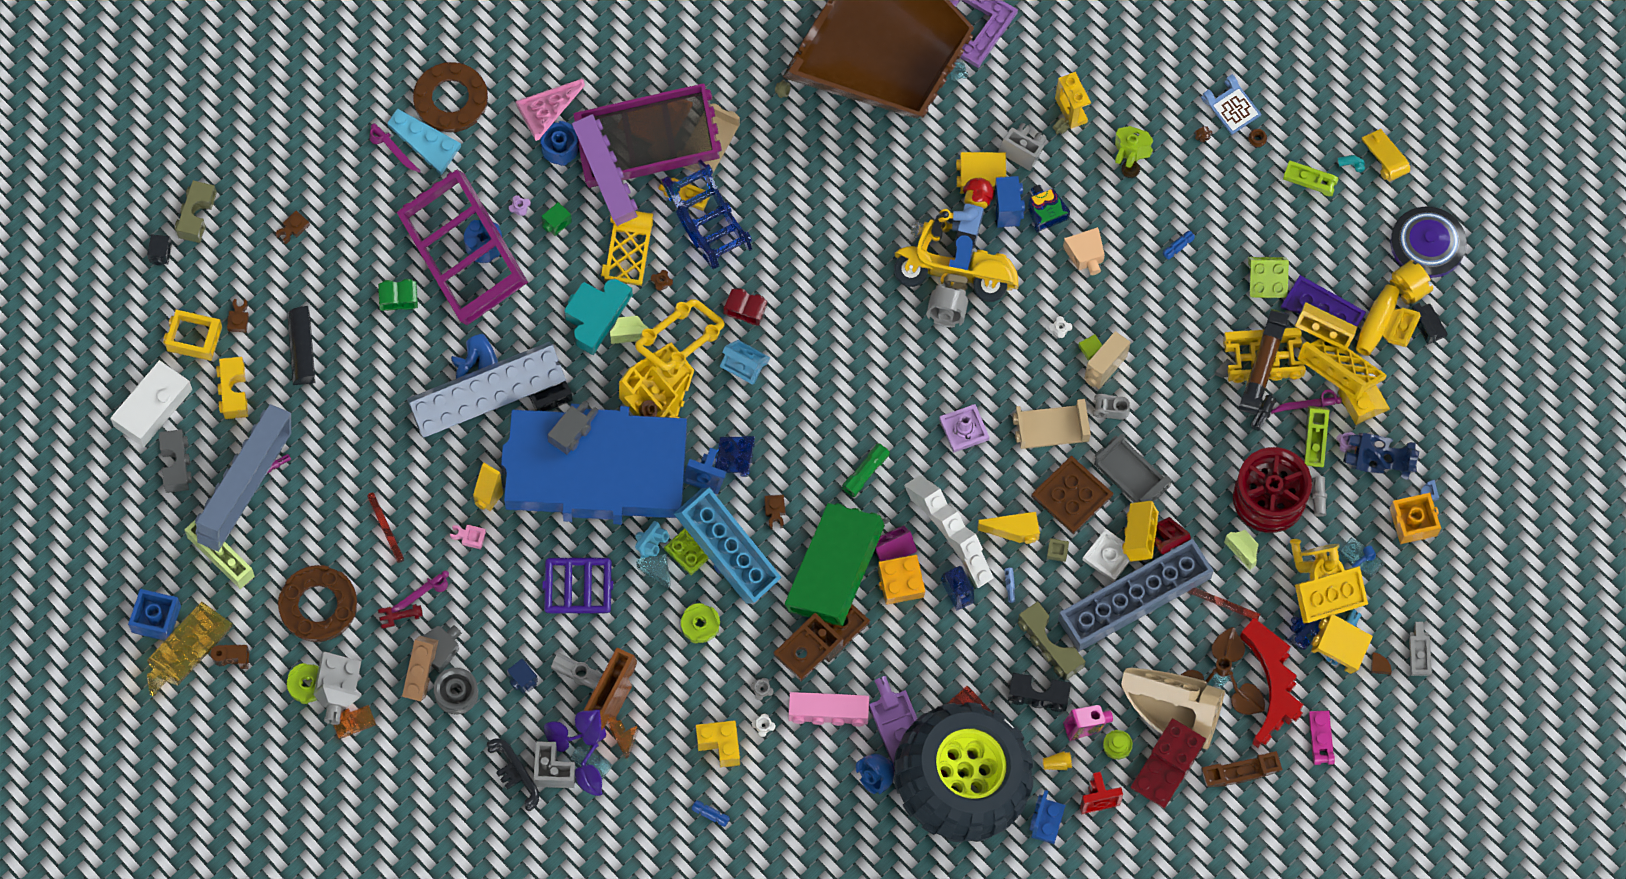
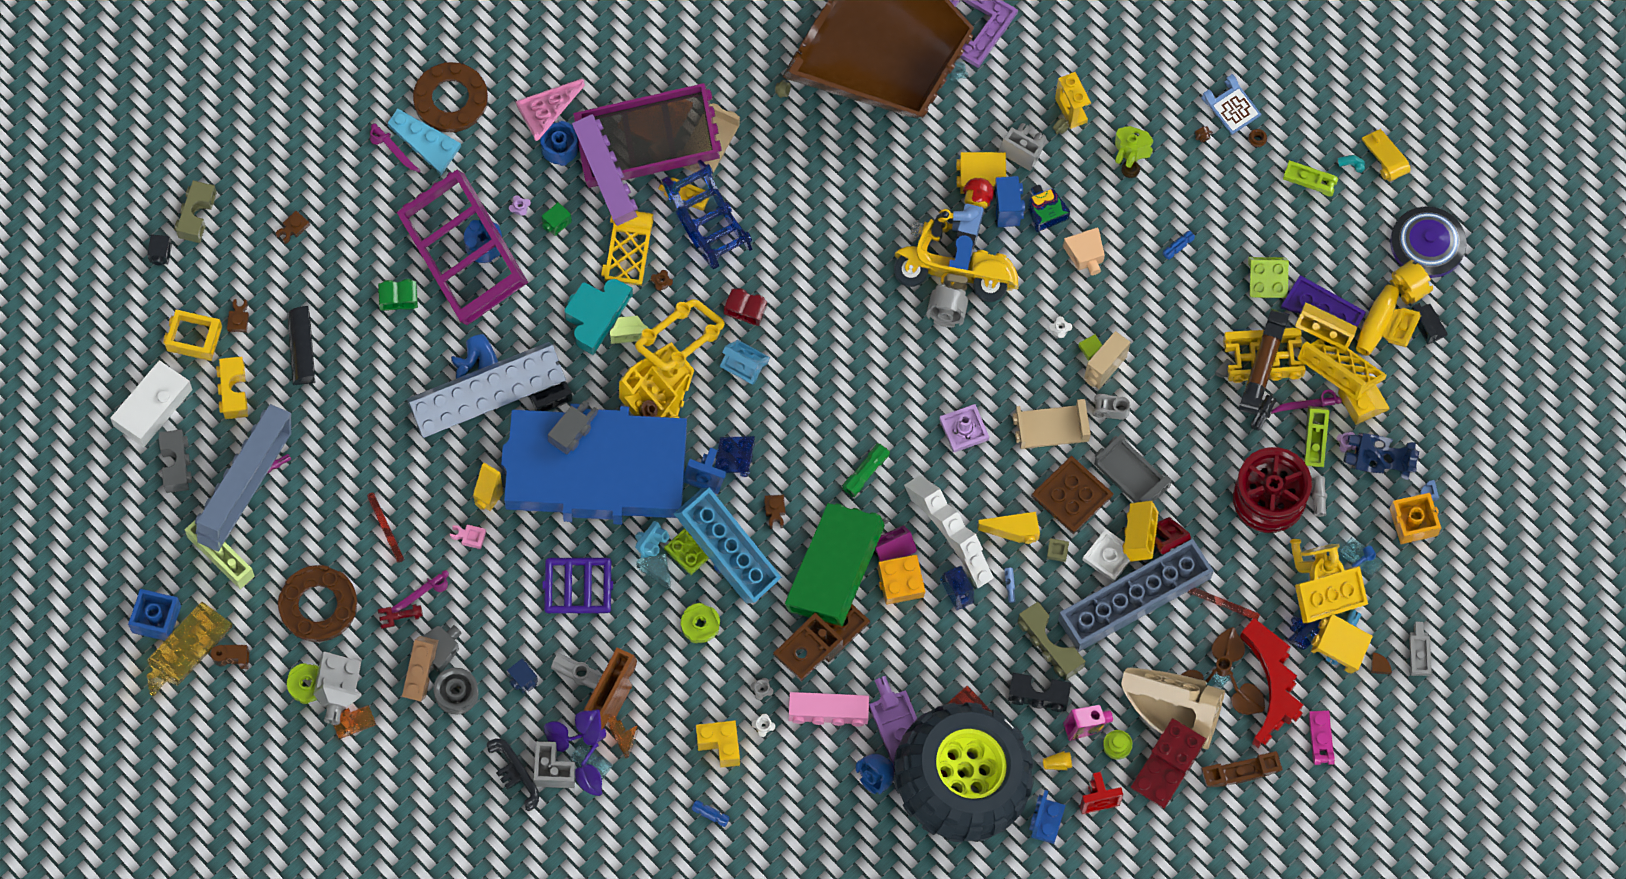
(1243, 547): yellowish green slope -> none

